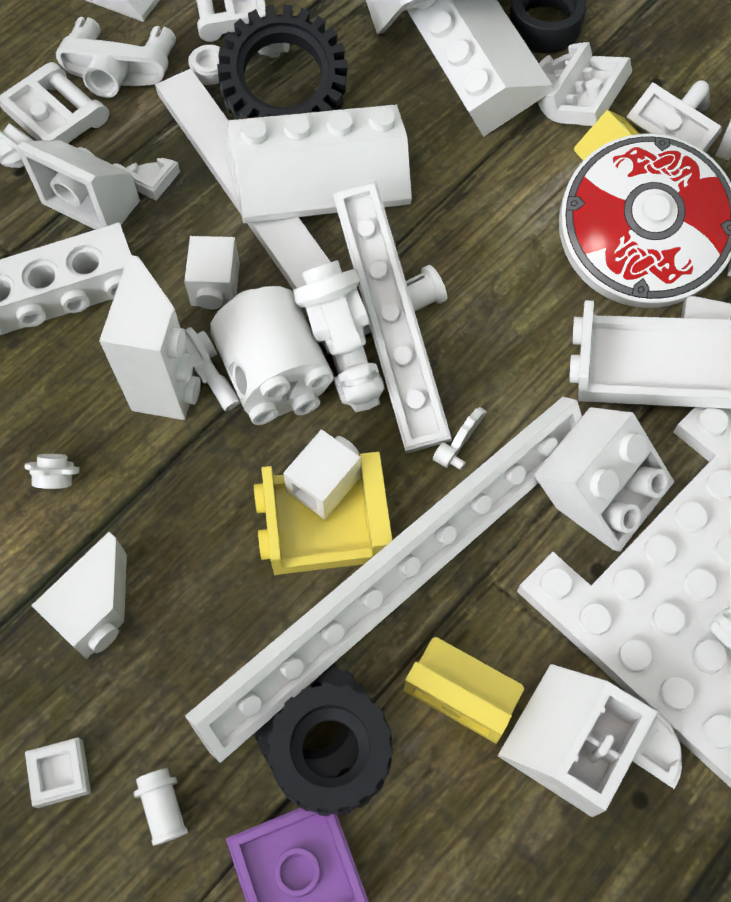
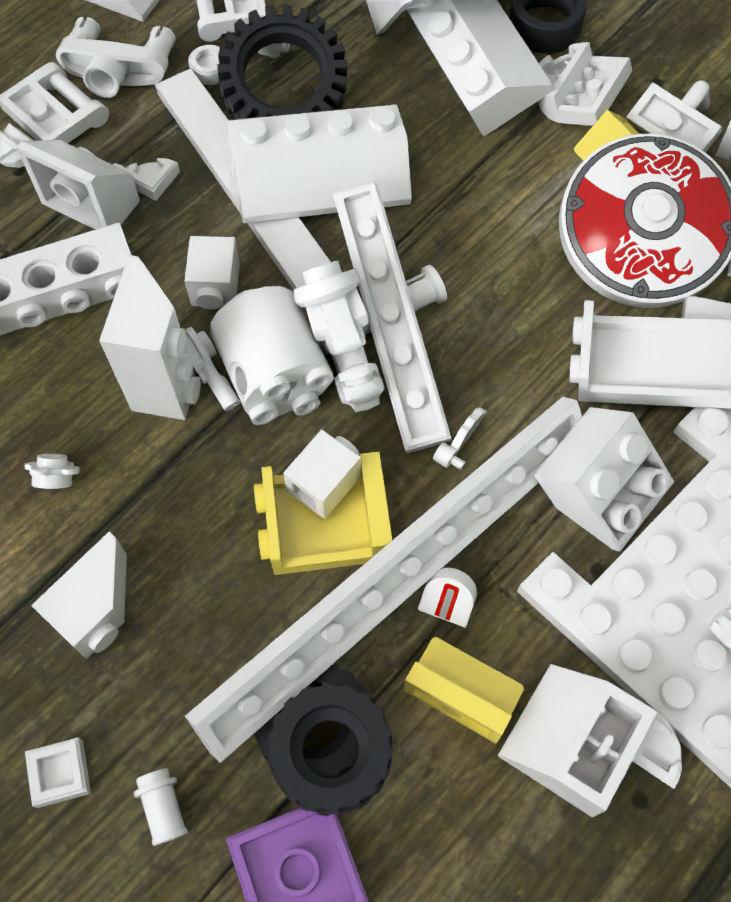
(449, 596): none -> white tile

